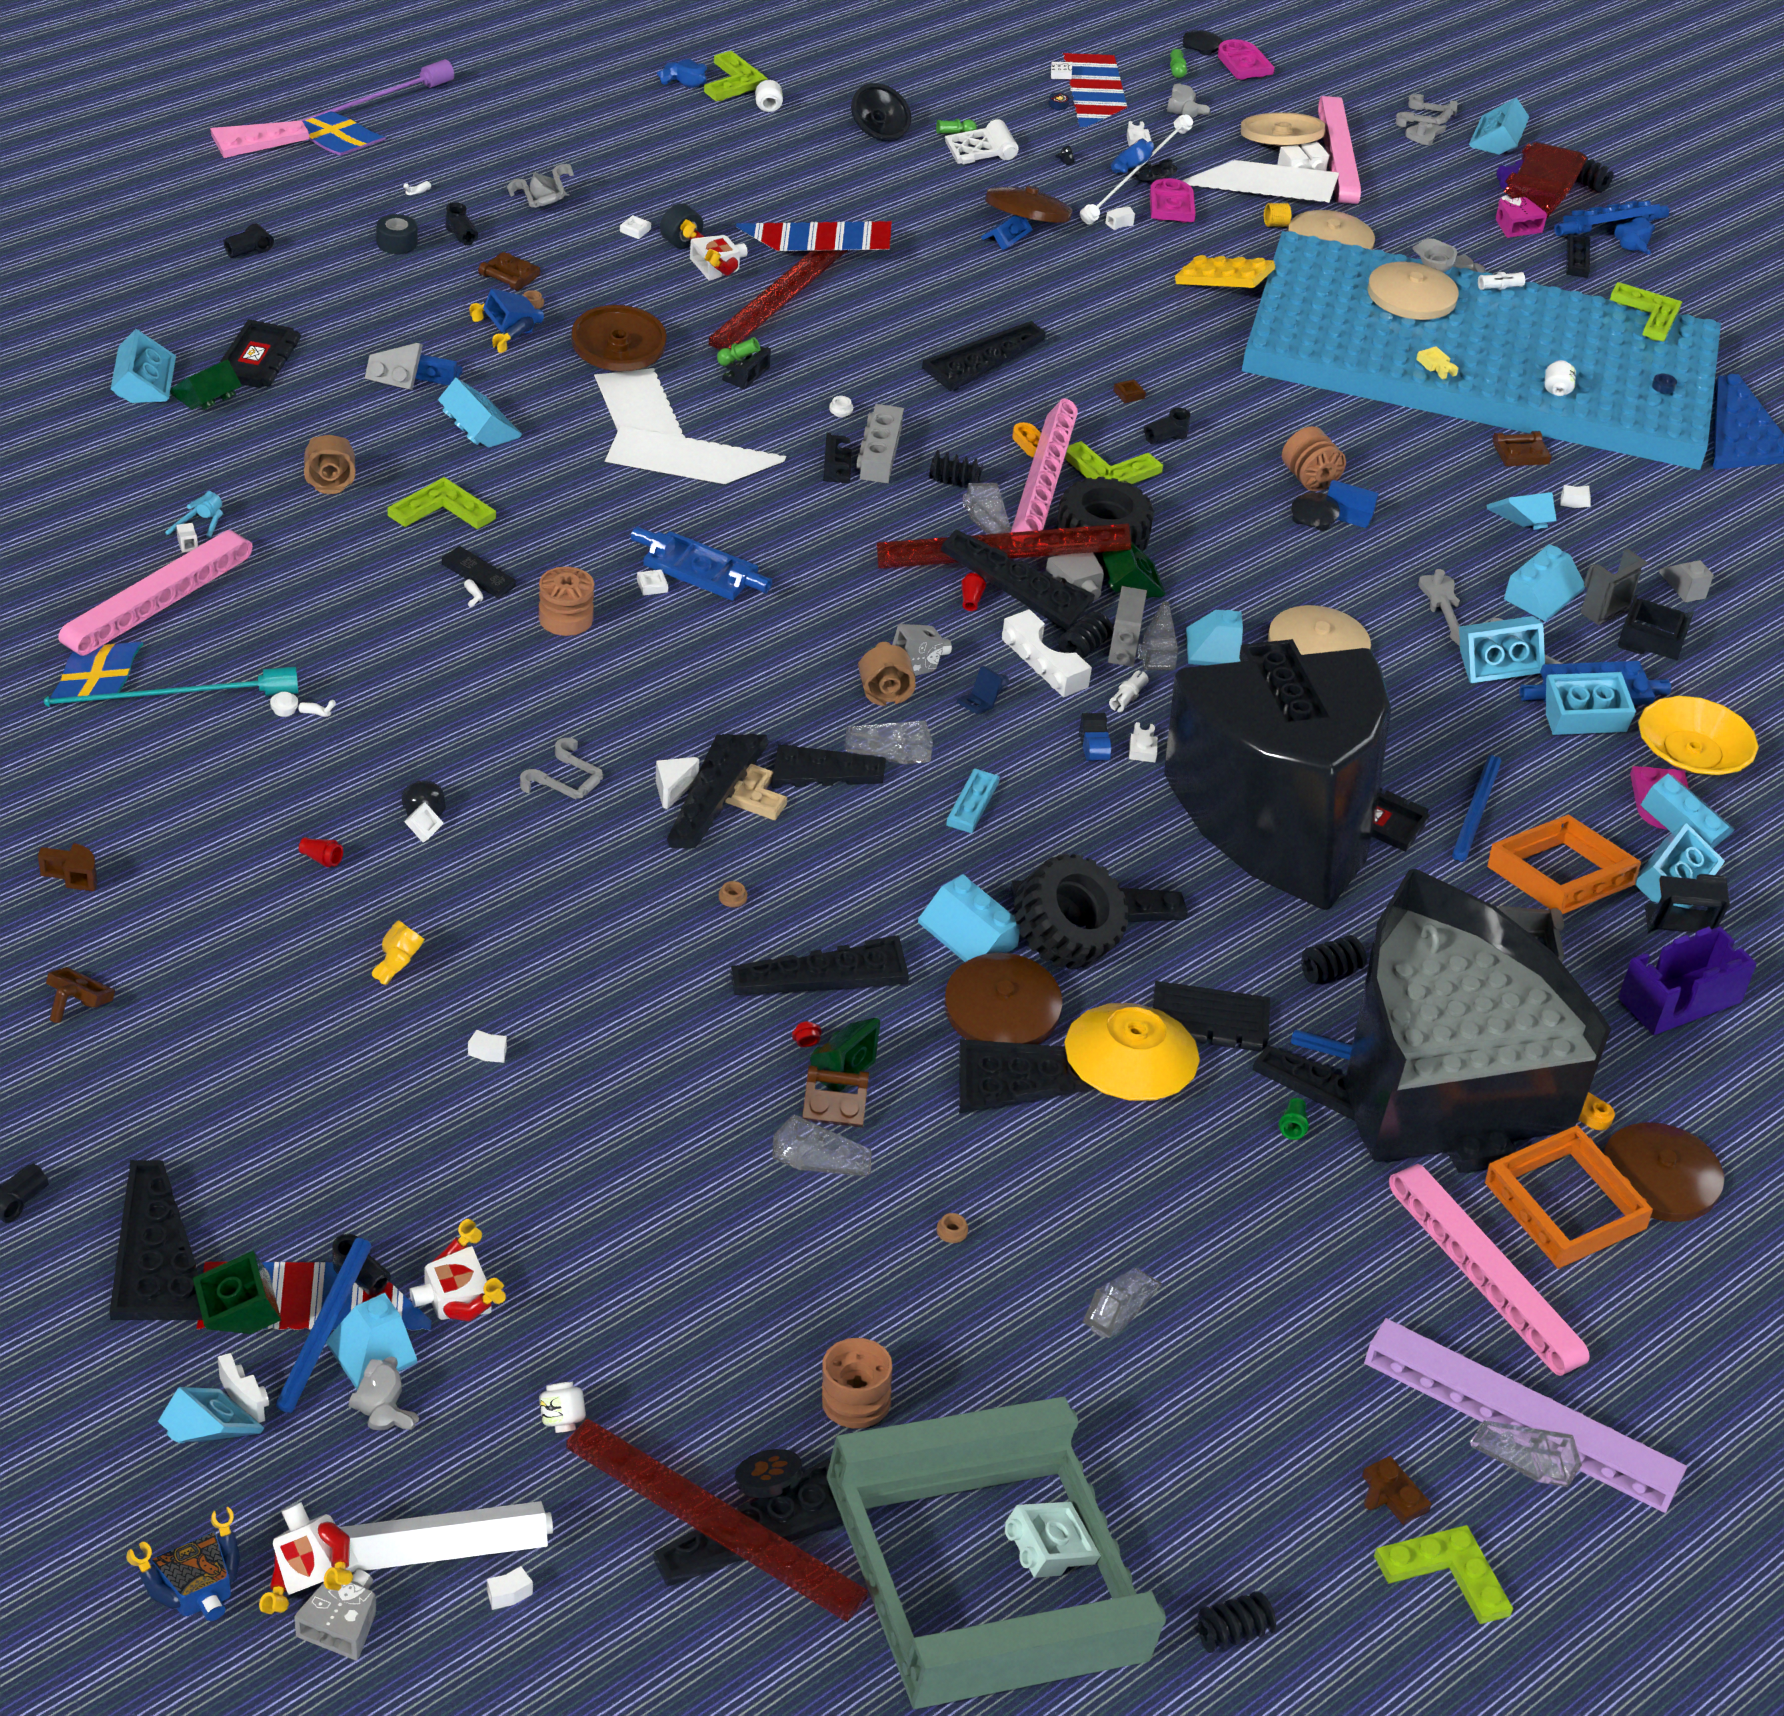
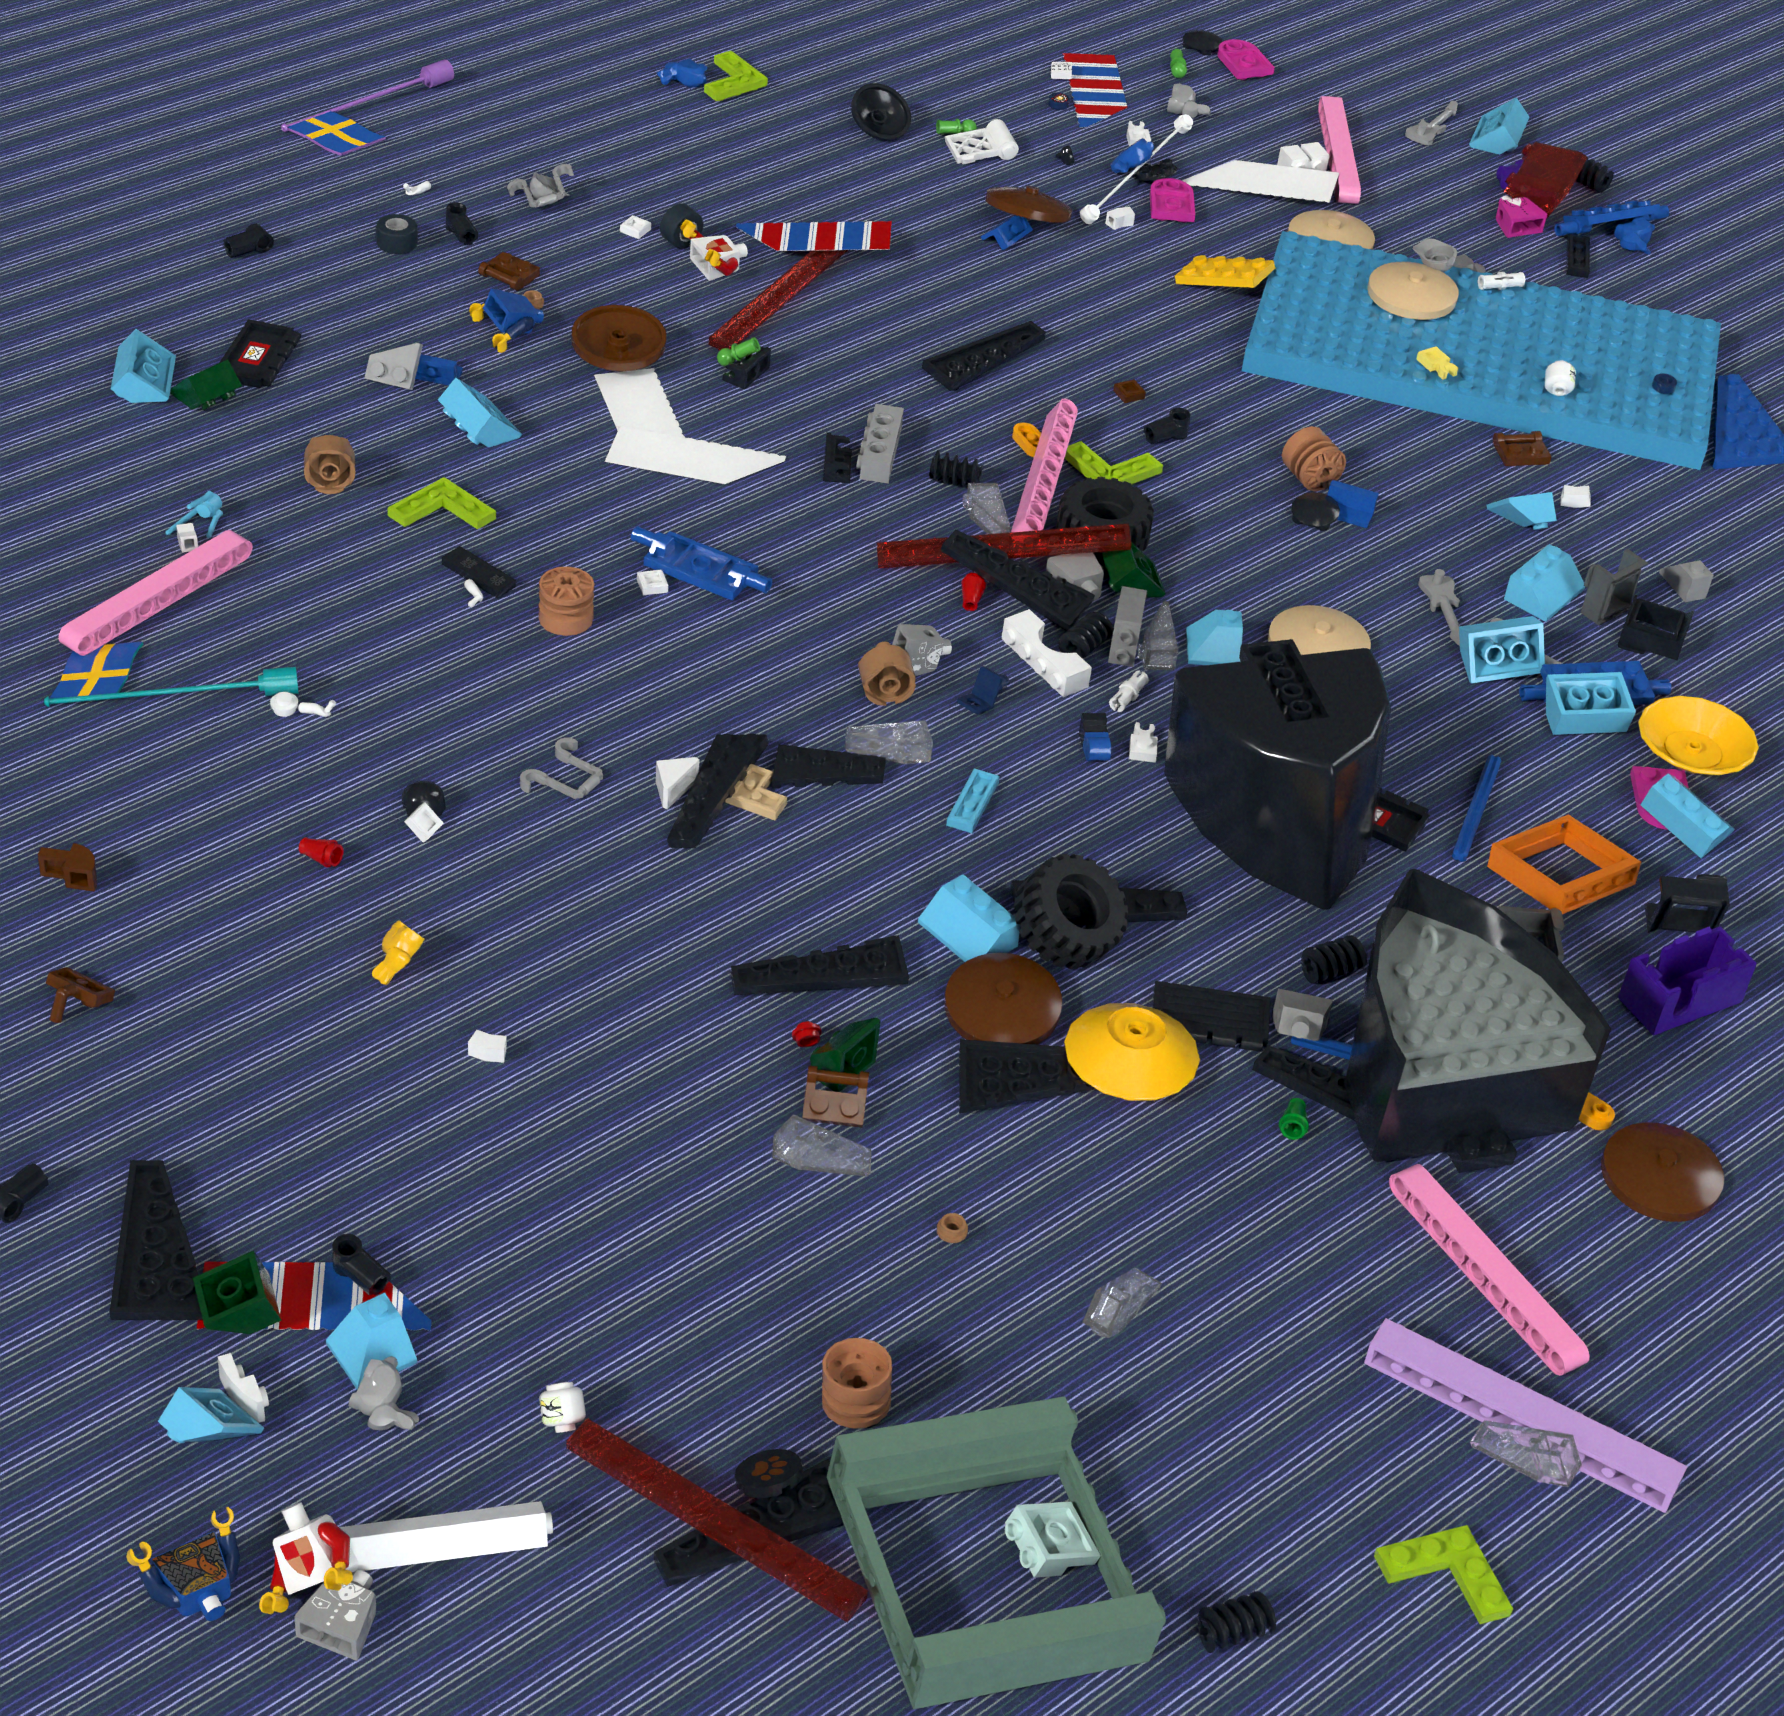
(251, 138): bright pink wing -> none
(323, 1325): blue axle -> none
(457, 1281): torso -> none
(509, 1588): white piece -> none
(733, 894): medium nougat plate -> none
(769, 96): white head -> none
(841, 406): white plate -> none
(1277, 214): yellow piece -> none
(1282, 129): tan dish -> none
(1301, 1014): none -> light grey torso
(1394, 1488): reddish brown plate -> none
(1416, 102): light grey piece -> none
(1546, 1234): orange window -> none
(1662, 308): lime plate -> none
(1679, 855): medium azure slope -> none

